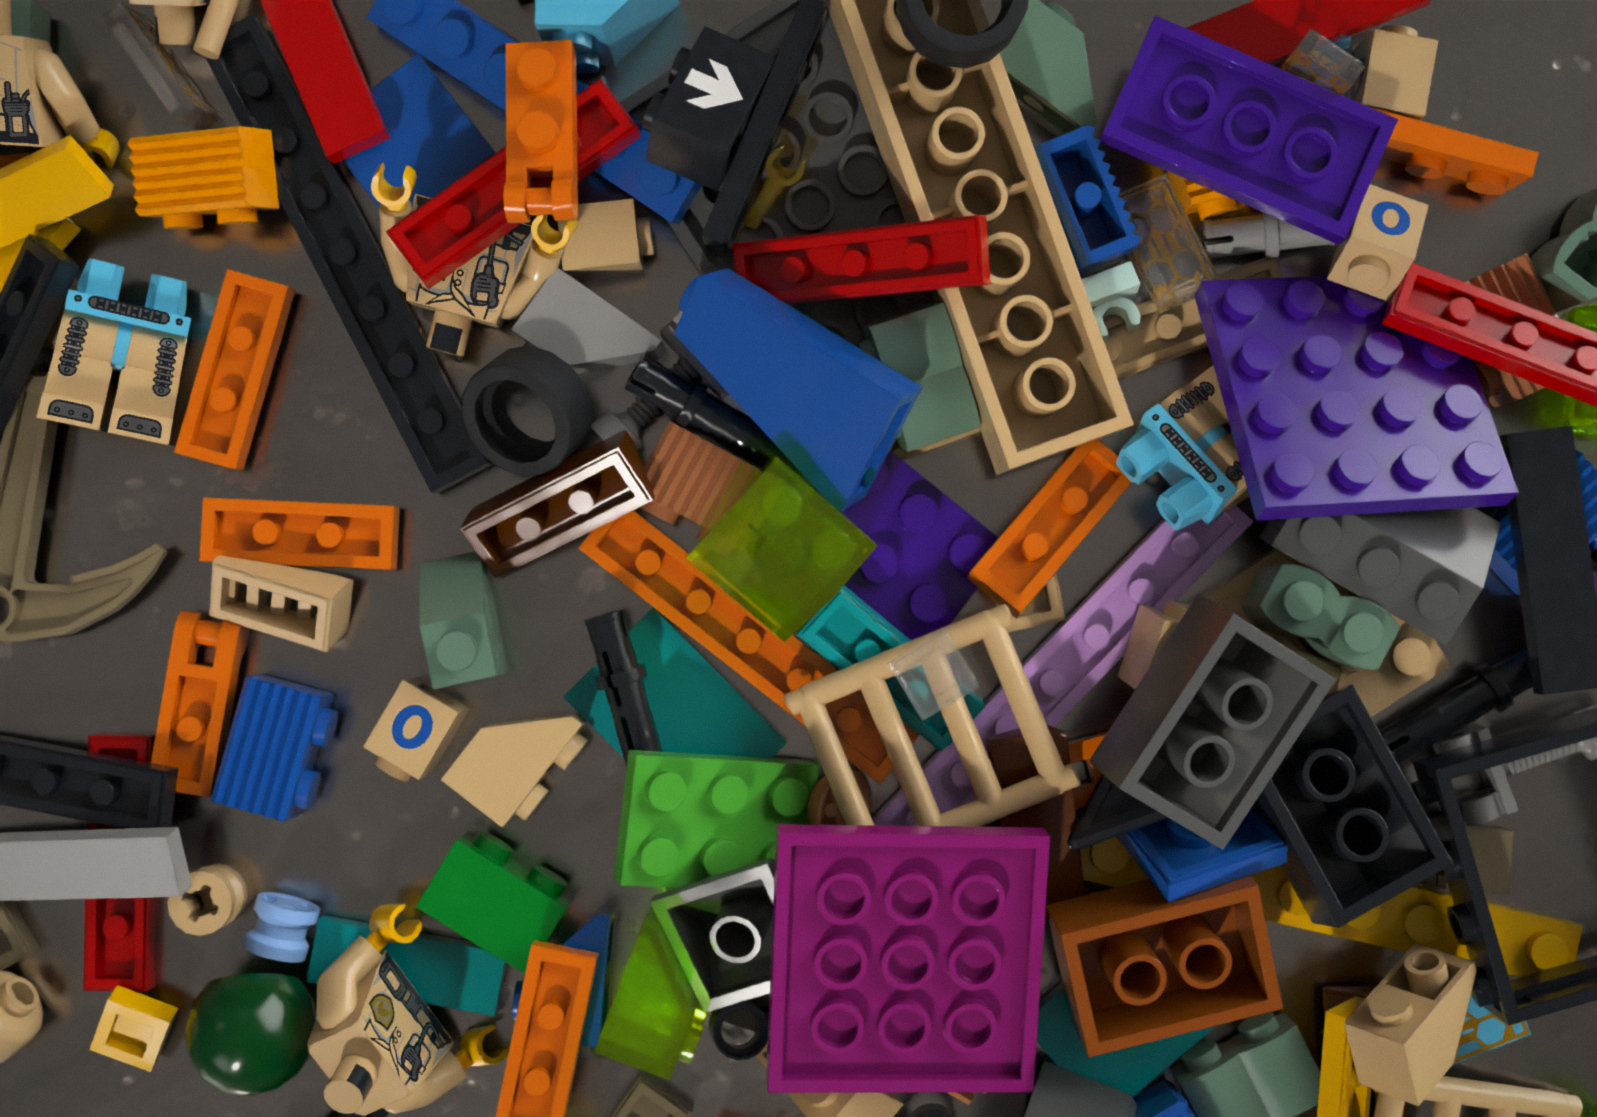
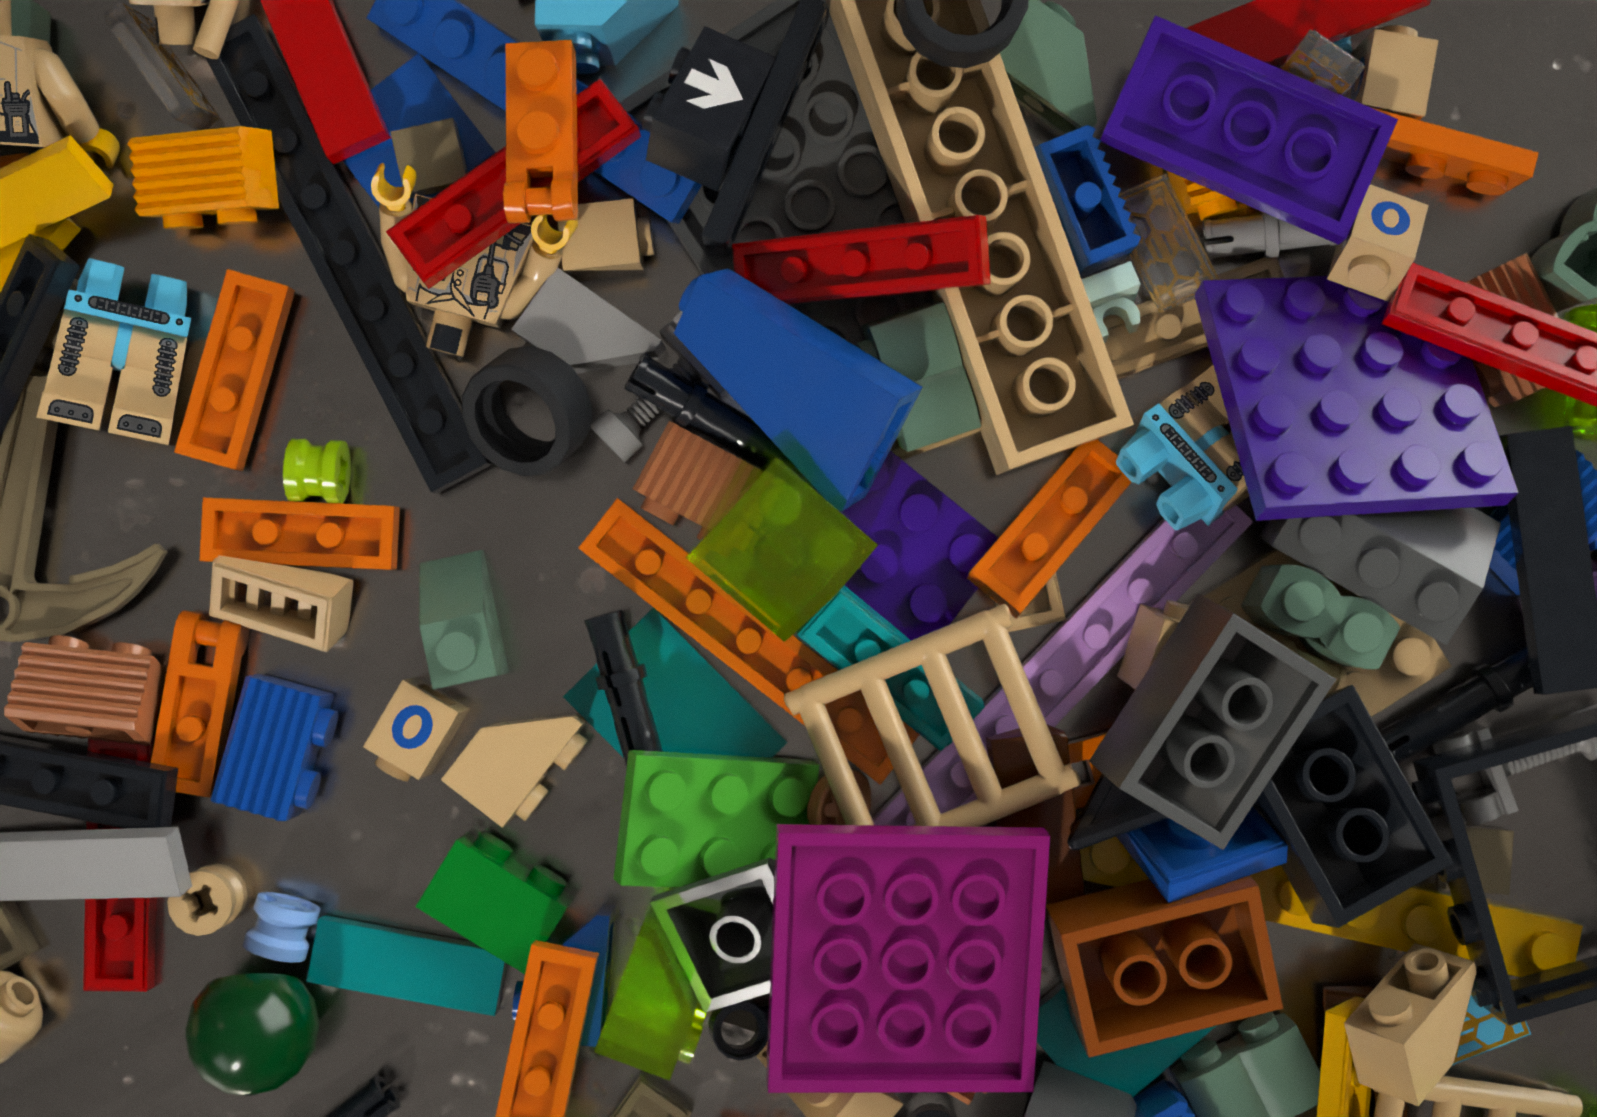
(87, 691): none -> nougat brick
(133, 1028): yellow plate -> none
(316, 471): none -> lime wheel
(378, 1032): tan torso -> none
(433, 153): none -> dark tan tile
(558, 505): reddish brown slope -> none
(774, 184): clear yellow hand -> none
(934, 674): clear tile -> none

